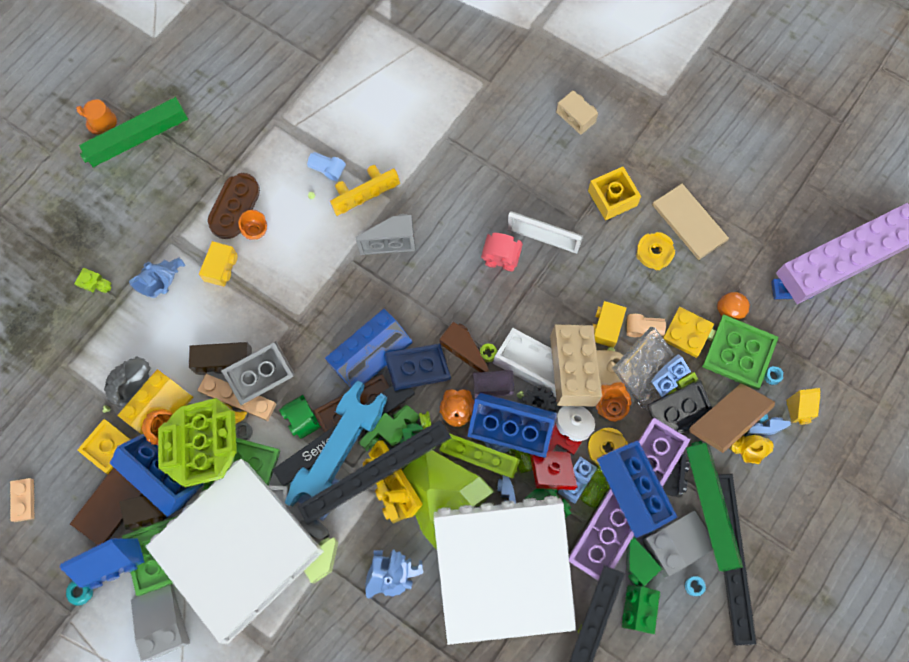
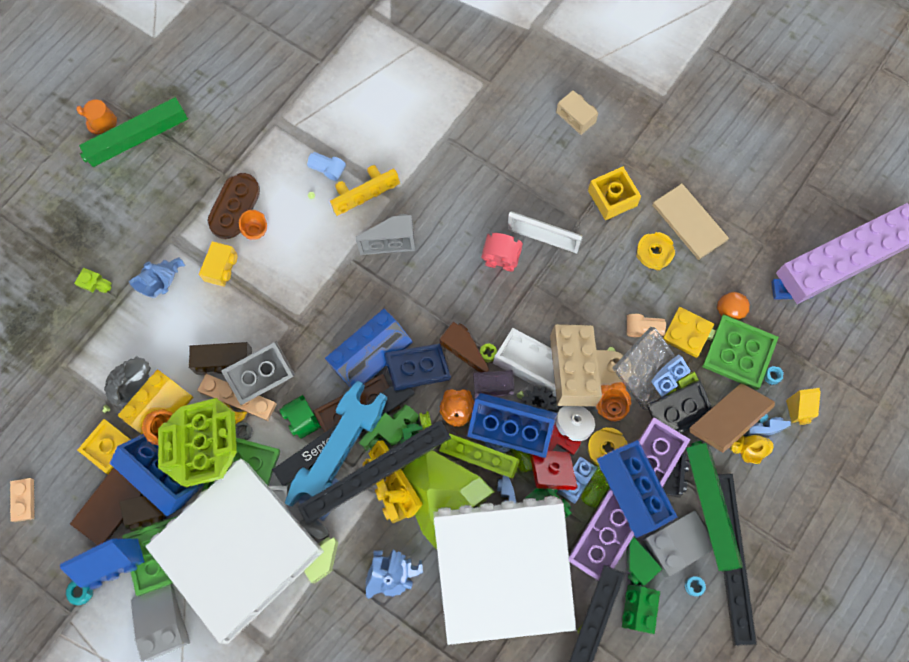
(609, 323): yellow brick -> none

